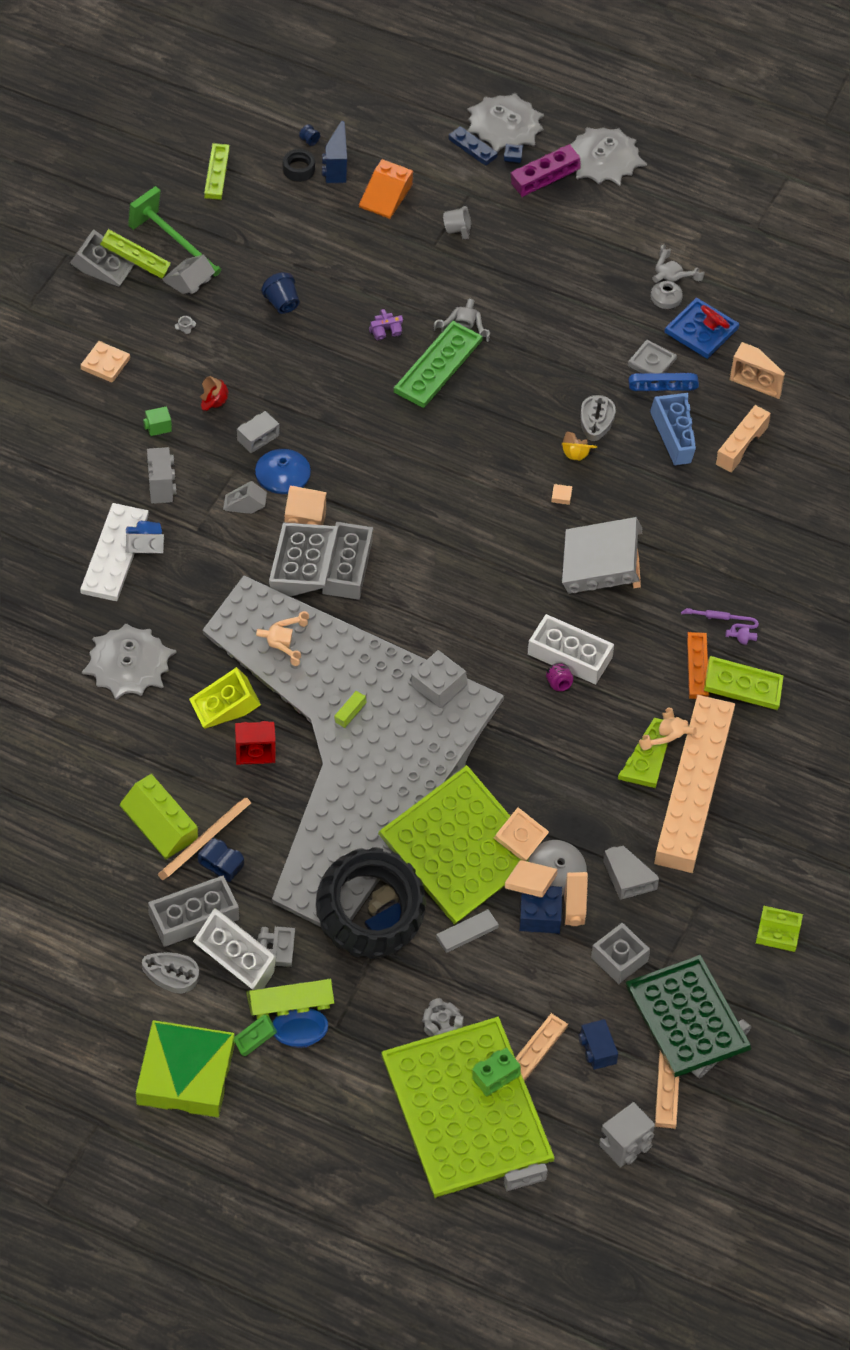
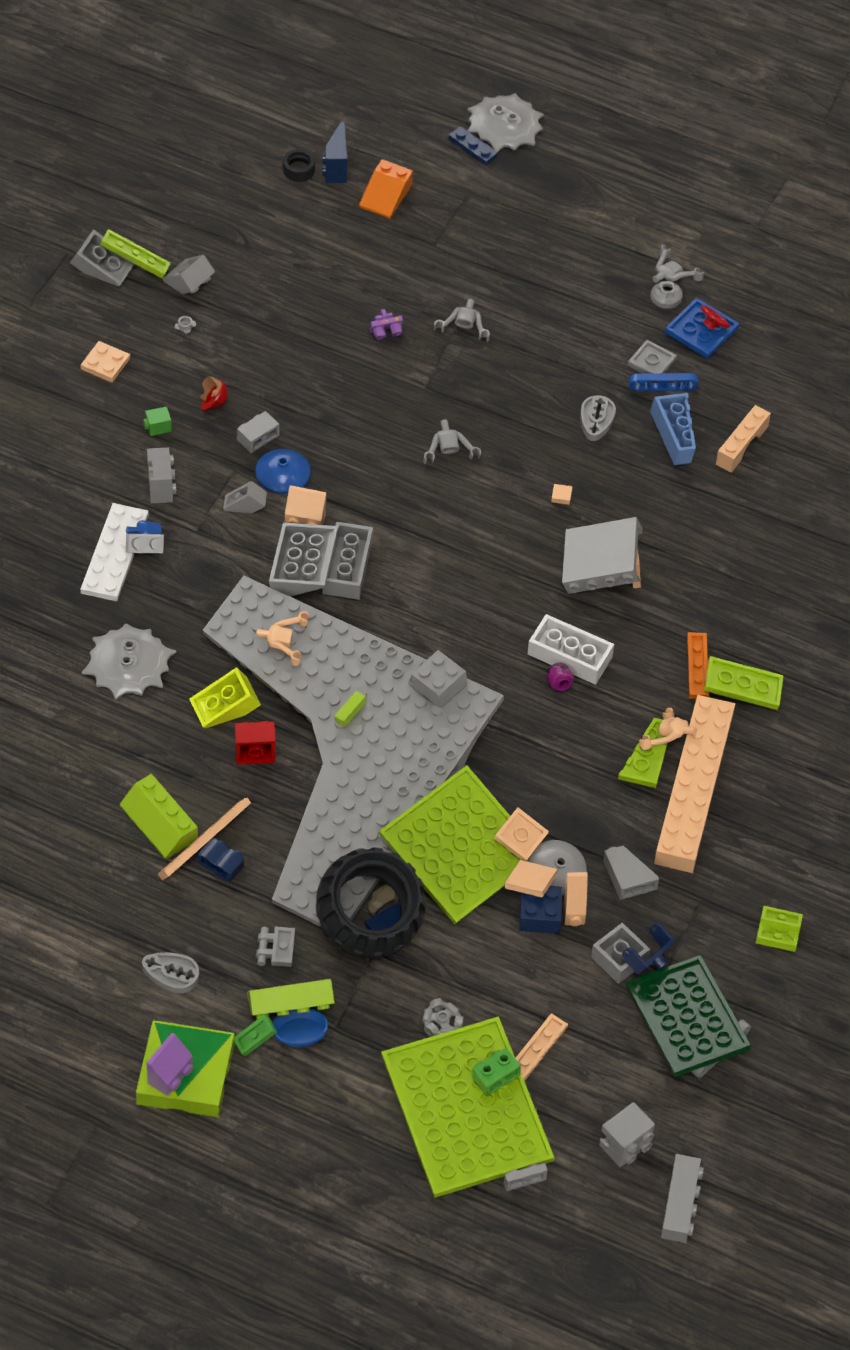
(147, 207): bright green tile -> none
(169, 1065): none -> medium lavender slope
(186, 911): light grey brick -> none
(217, 171): lime plate -> none
(236, 950): white slope -> none
(281, 292): dark blue piece -> none
(309, 135): dark blue wheel -> none
(438, 364): bright green plate -> none
(448, 443): none -> light grey piece
(458, 221): light grey piece -> none
(467, 931): light grey tile -> none
(513, 153): dark blue plate -> none
(545, 170): magenta brick -> none
(574, 448): yellow piece -> none
(598, 1044): dark blue brick -> none
(606, 155): light grey piece -> none
(635, 960): none -> dark blue piece
(666, 1096): light nougat plate -> none
(681, 1198): none -> light grey brick
(743, 633): medium lavender piece -> none
(756, 371): light nougat slope -> none

